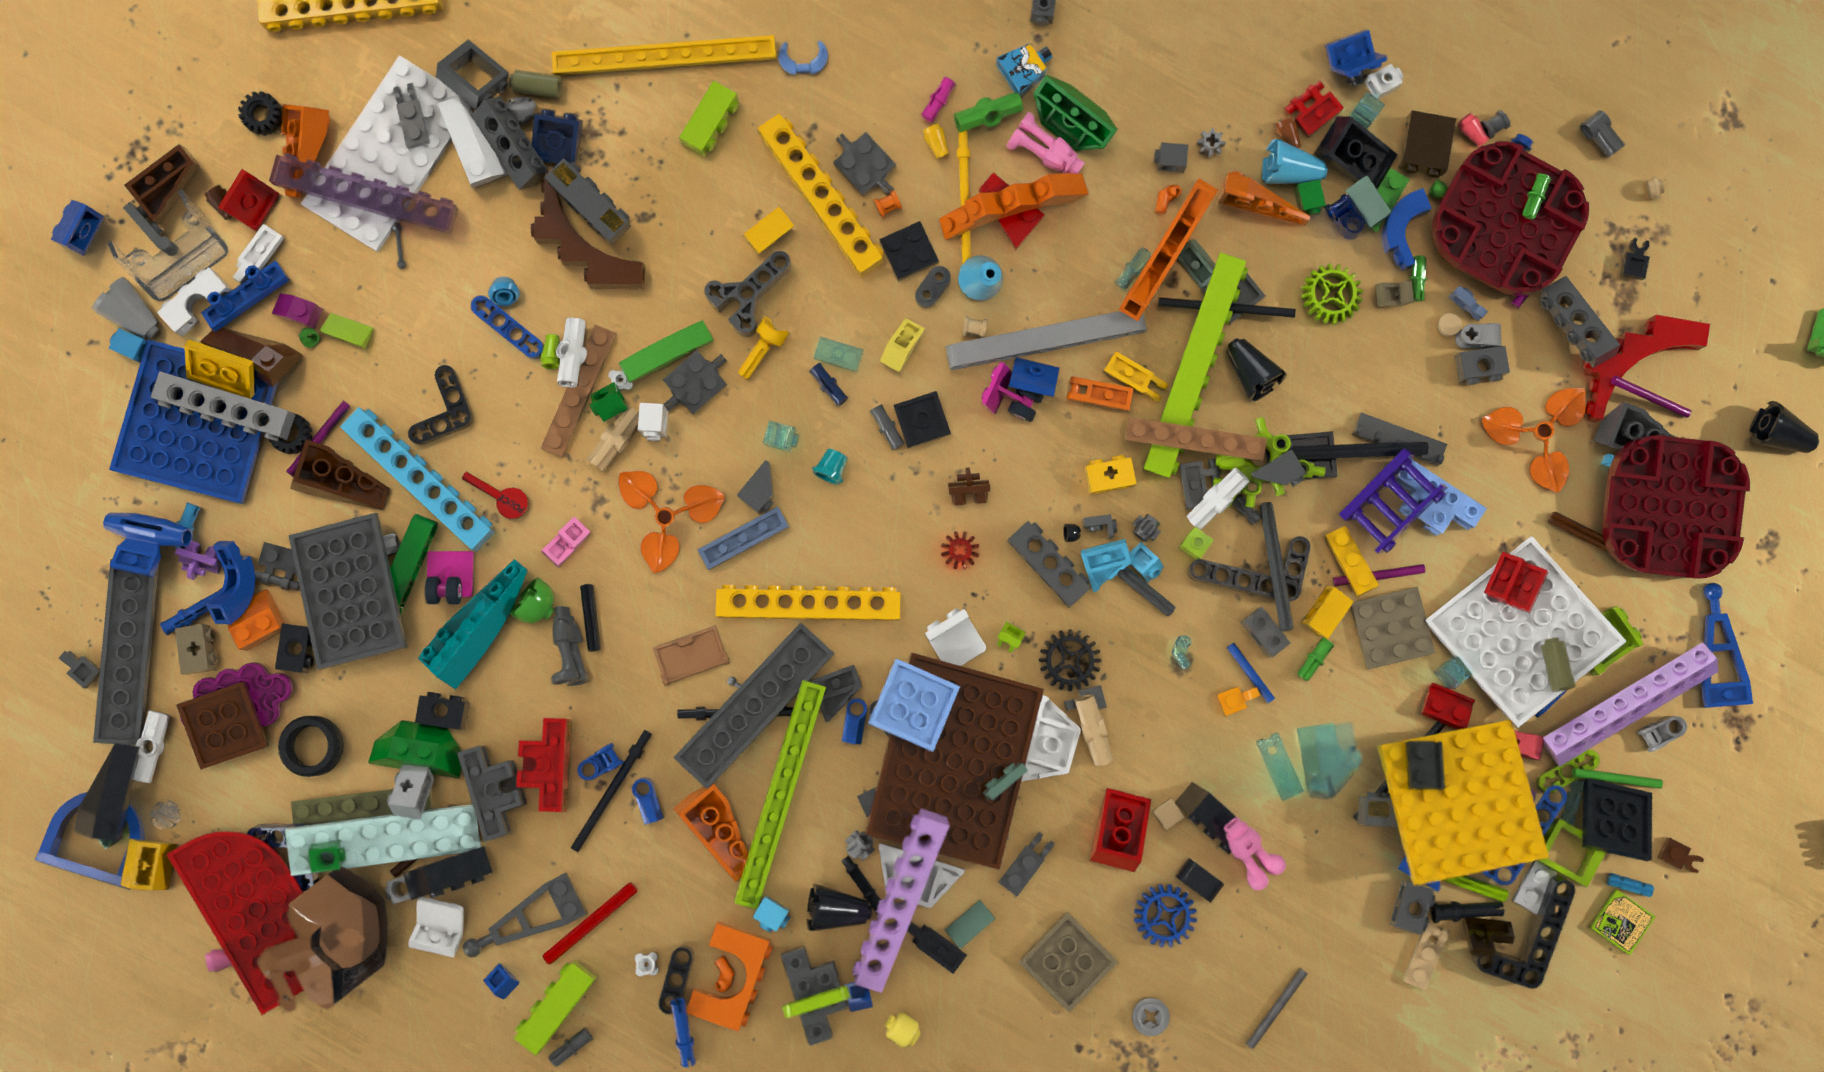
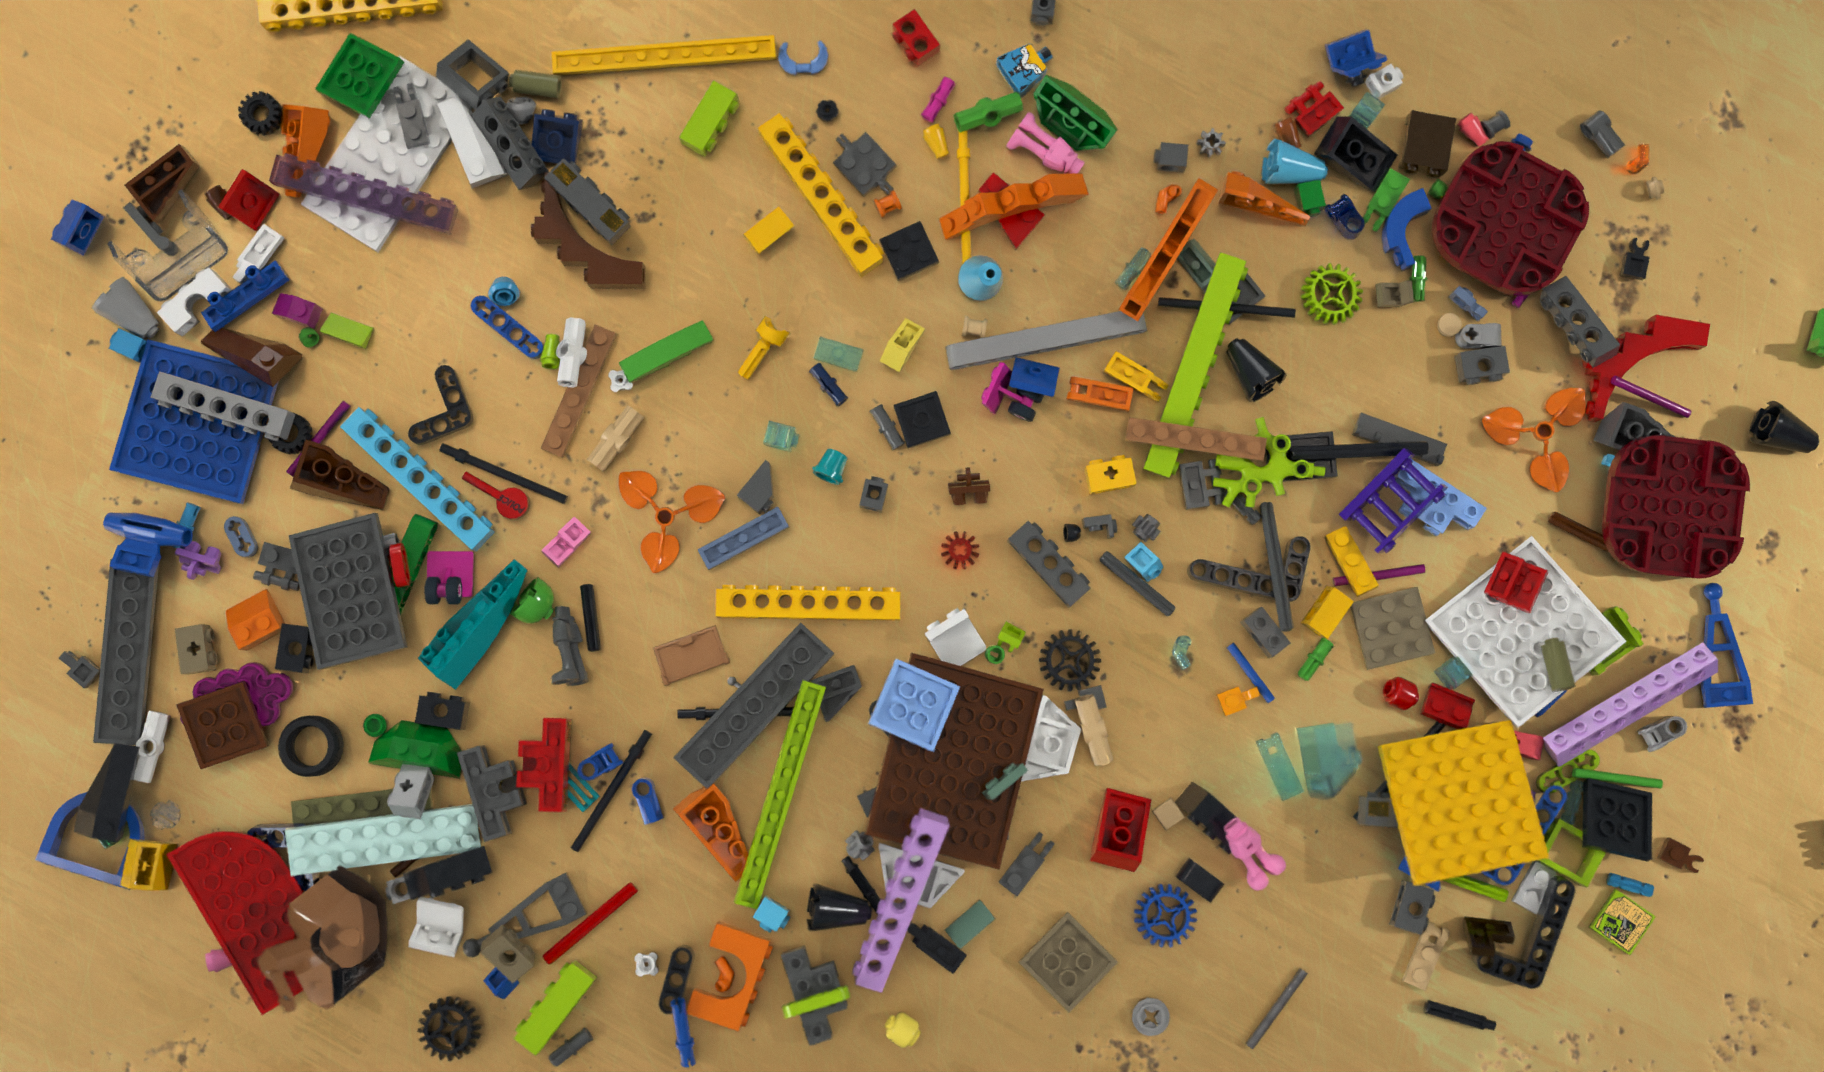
(186, 616): blue pin -> none
(219, 369): yellow plate -> none
(236, 539): none -> sand blue beam
(237, 585): blue arch -> none
(318, 863): green brick -> none
(359, 75): none -> green plate
(375, 725): none -> green plate
(397, 227): dark grey hinge -> none
(399, 565): none -> red beam
(445, 1020): none -> black gear
(463, 456): none -> black bar
(512, 965): none -> dark tan brick
(589, 802): none -> teal tile
(608, 402): green brick -> none
(653, 421): white brick -> none
(694, 382): dark grey plate -> none
(733, 292): dark grey beam -> none
(827, 116): none -> black plate
(854, 723): blue piece -> none
(860, 997): blue slope -> none
(867, 501): none -> dark grey brick
(920, 35): none -> red brick
(933, 286): dark grey plate -> none
(997, 649): none -> bright green hinge
(1105, 561): medium azure wing -> none
(1196, 543): lime brick -> none
(1218, 498): white piece -> none
(1282, 470): dark grey slope -> none
(1368, 201): sand green slope -> none
(1400, 693): none -> red head
(1425, 765): pearl dark grey plate -> none
(1456, 911): black pin -> none
(1458, 1015): none -> black piece
(1536, 196): bright green axle -> none
(1640, 162): none -> clear orange arm

